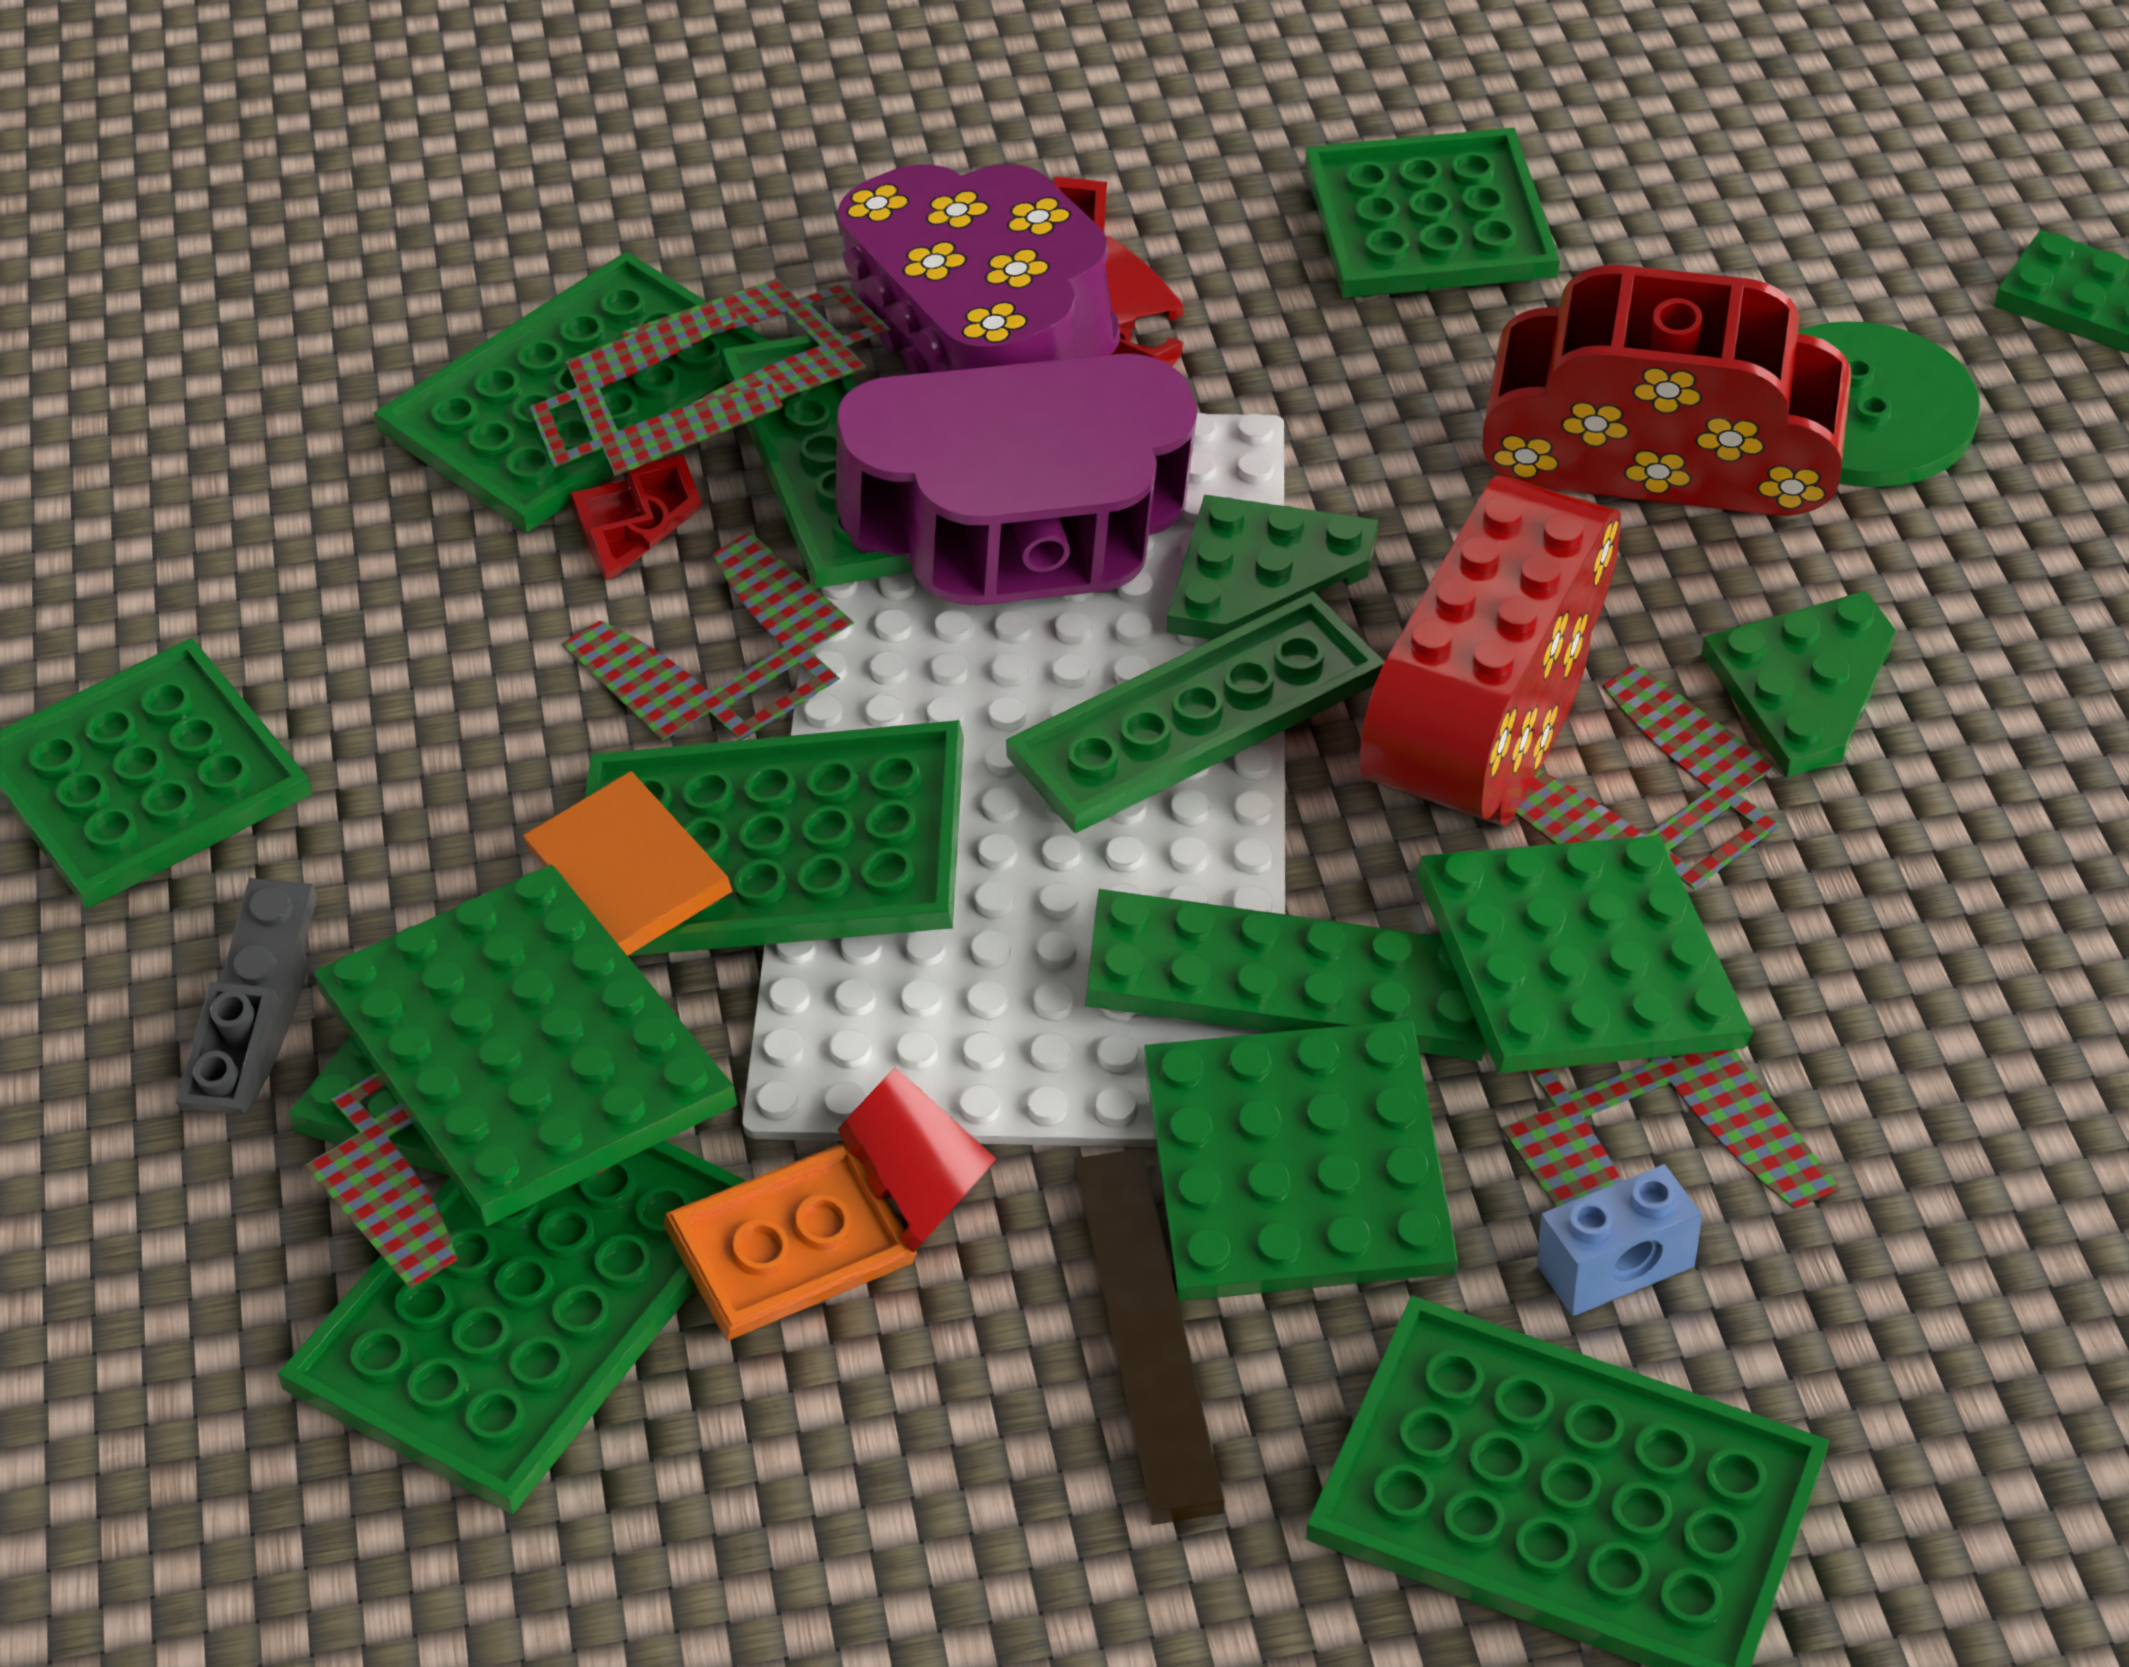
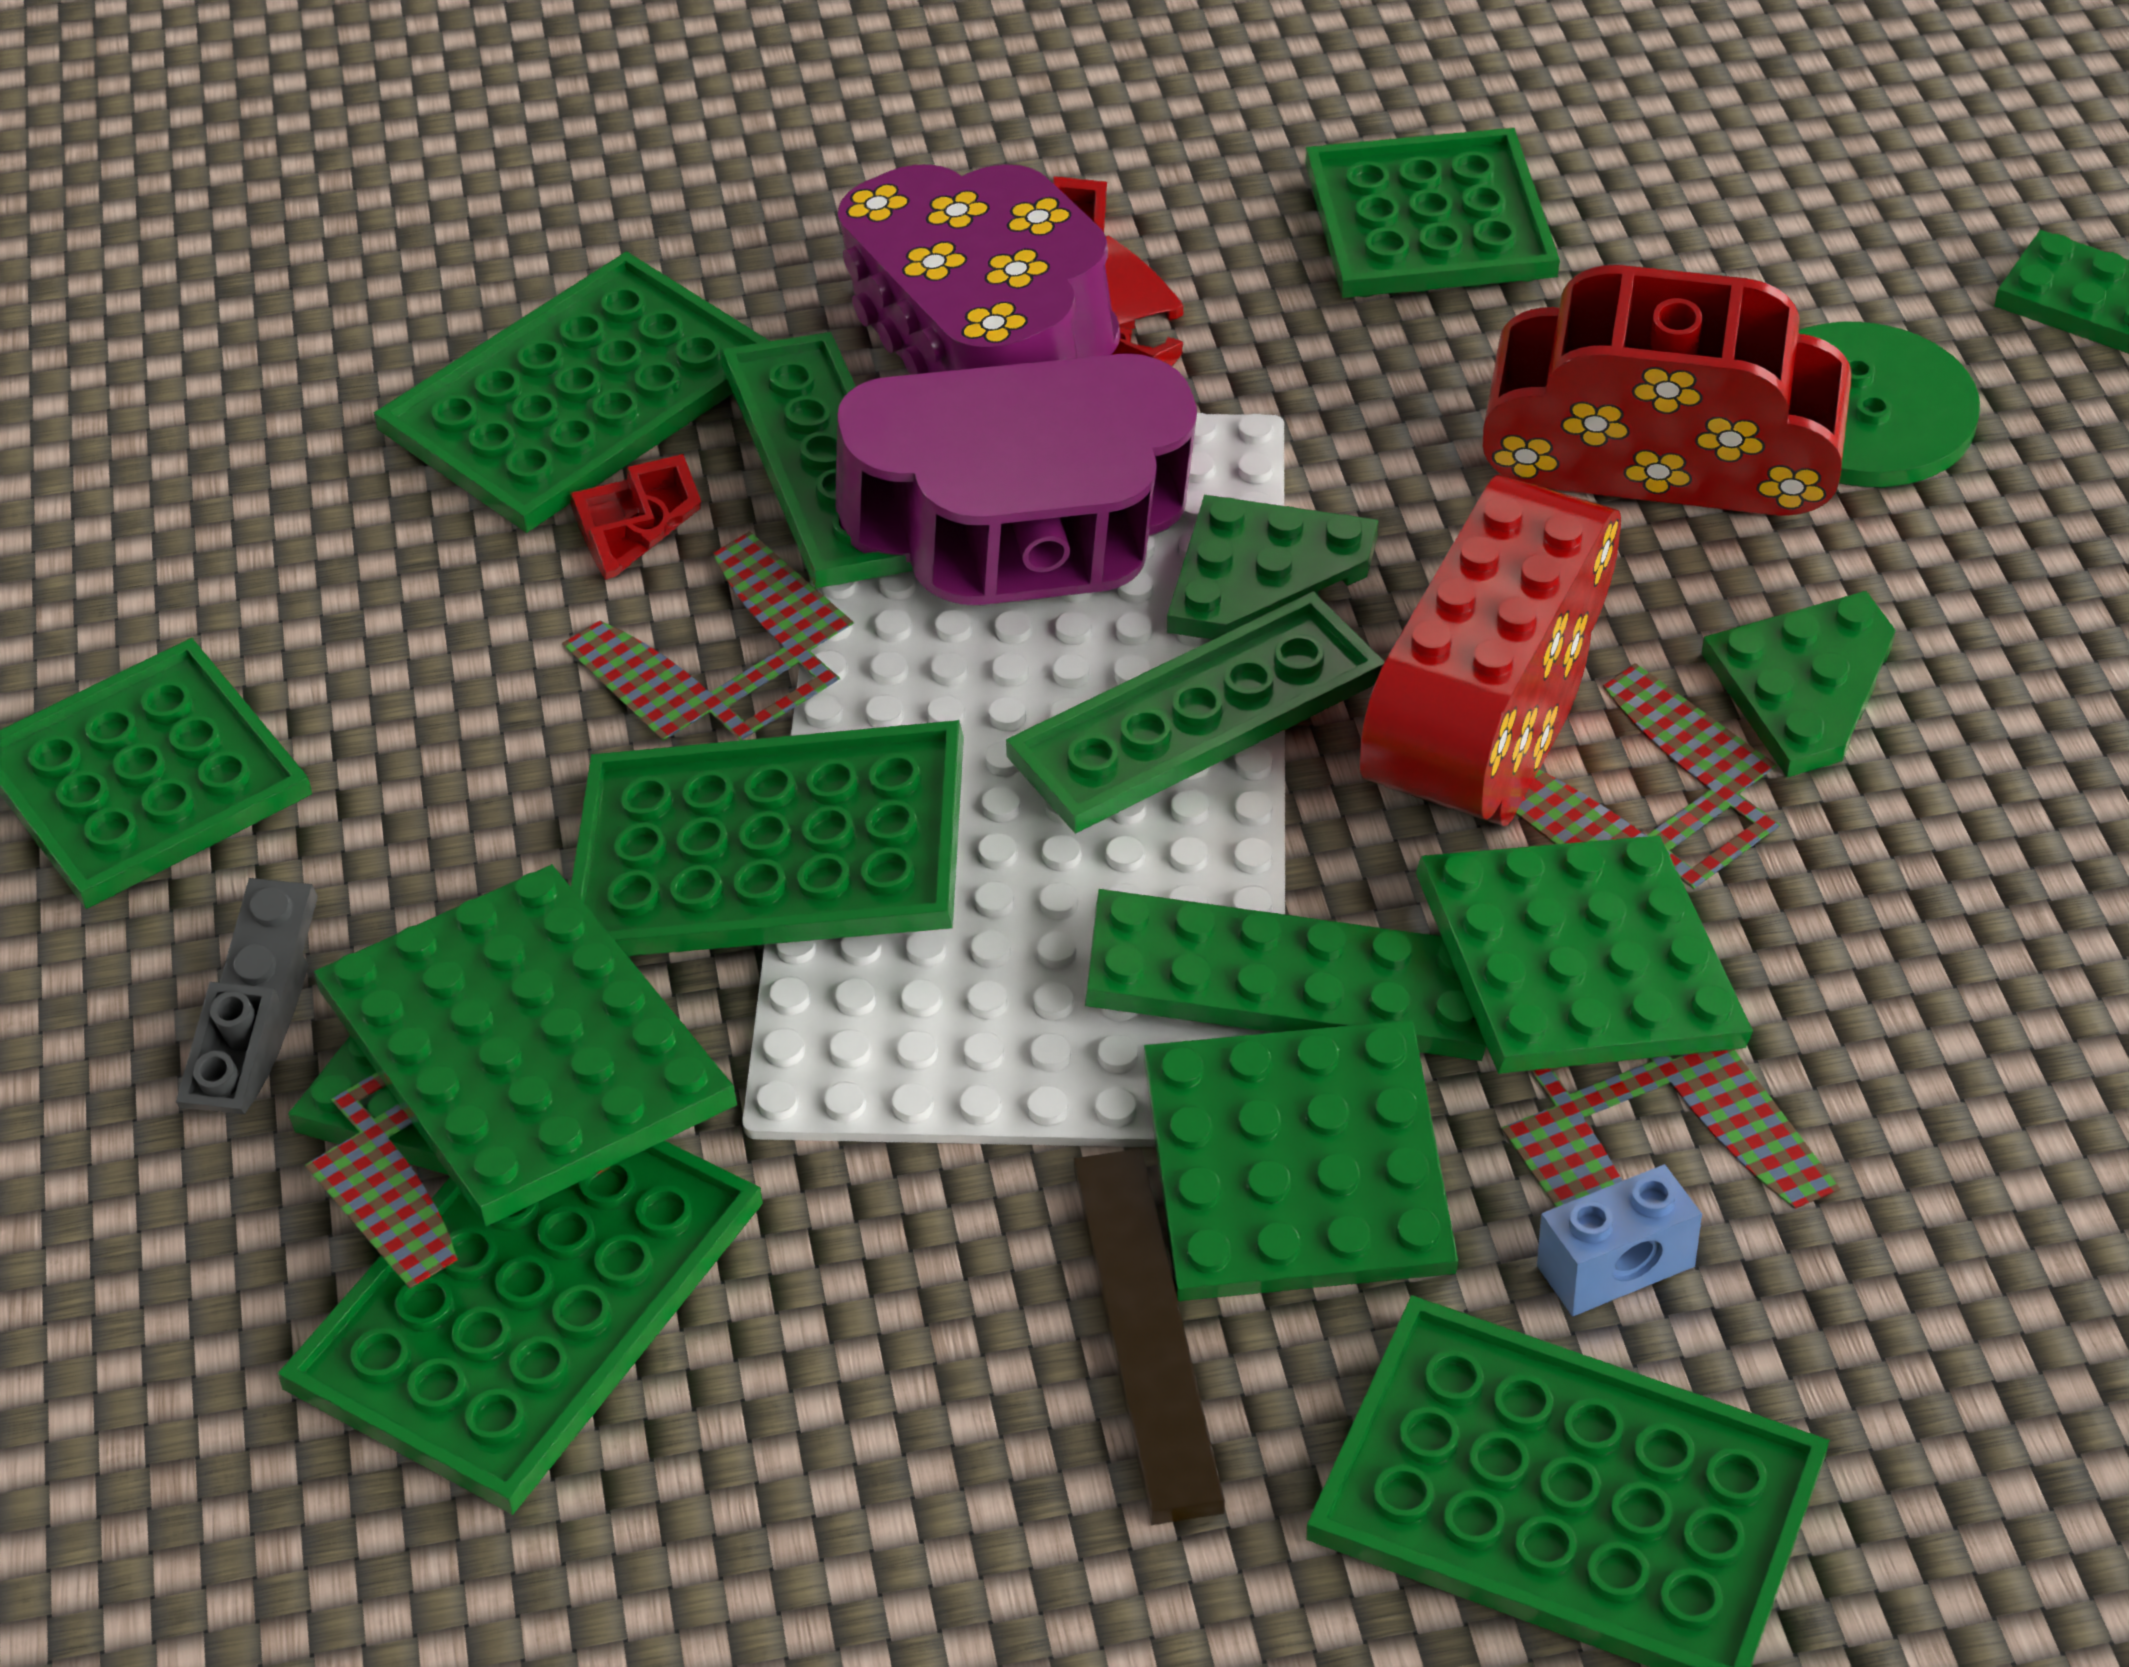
(629, 862): orange tile -> none
(663, 433): piece -> none
(787, 1240): orange tile -> none
(807, 369): piece -> none
(913, 1154): red slope -> none

